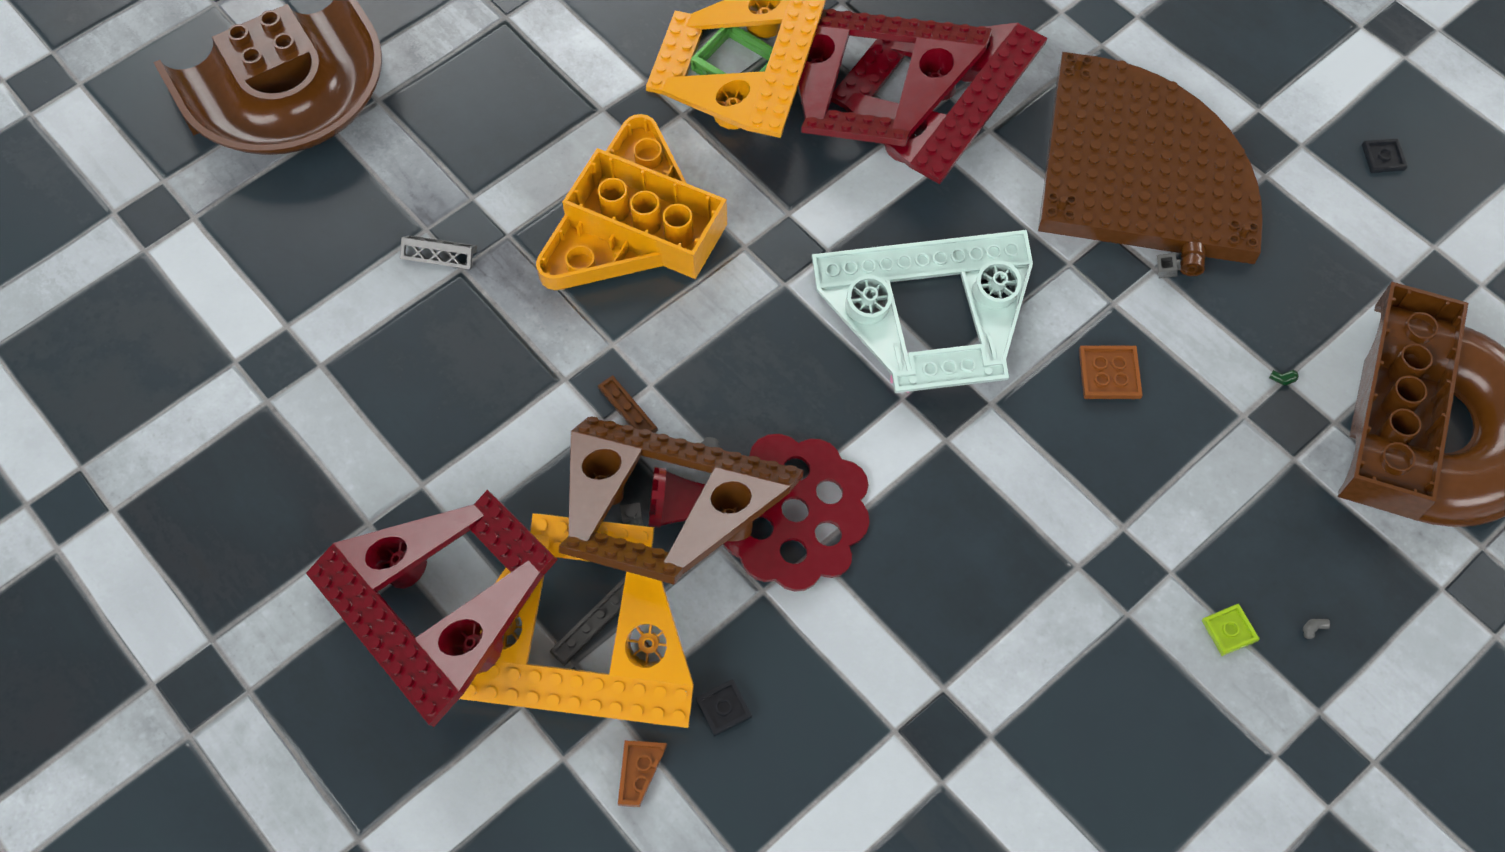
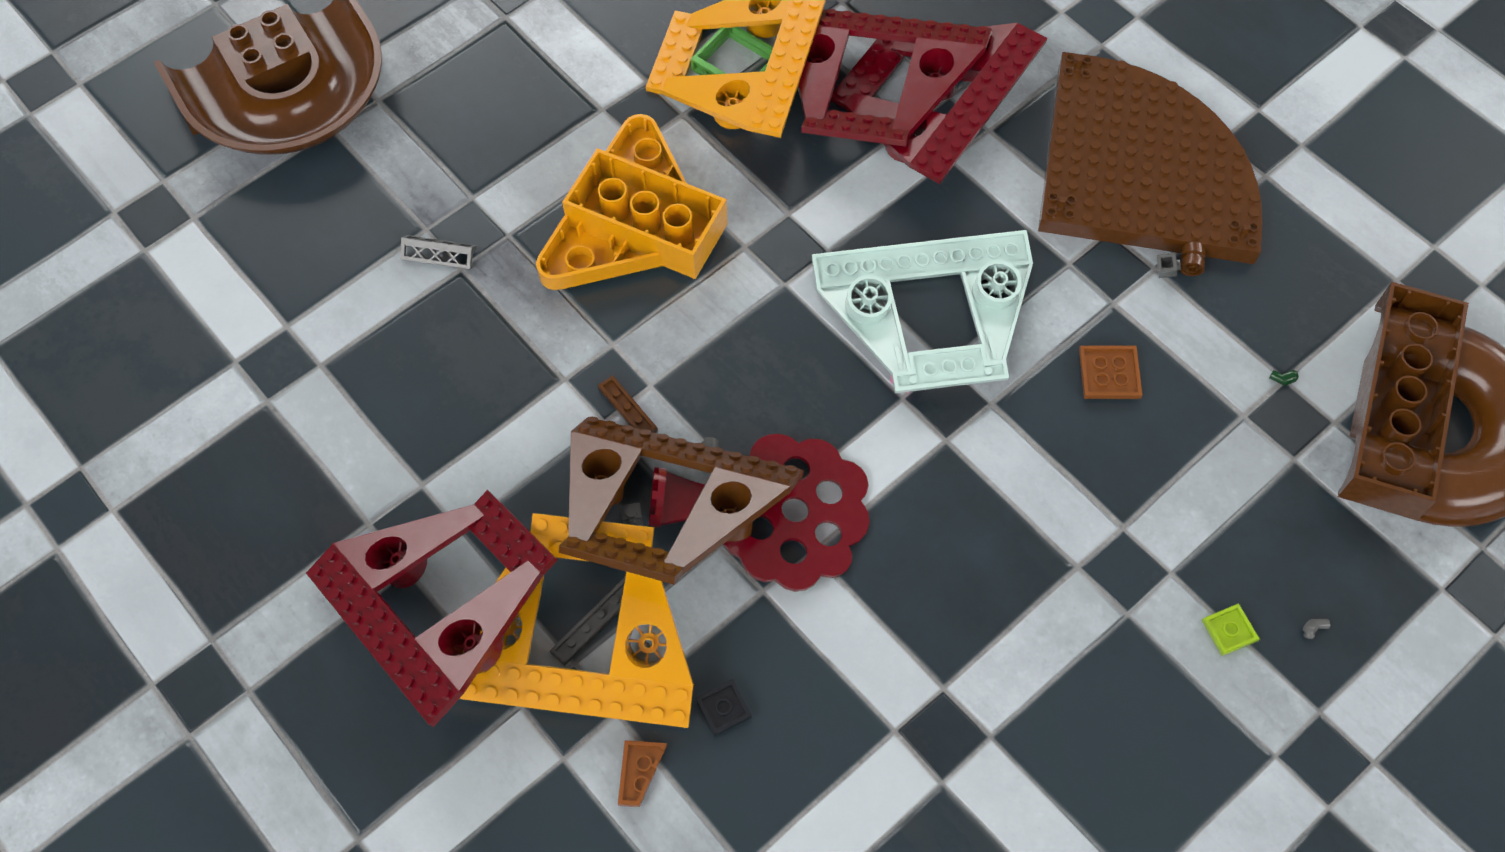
(1384, 155): black tile -> none

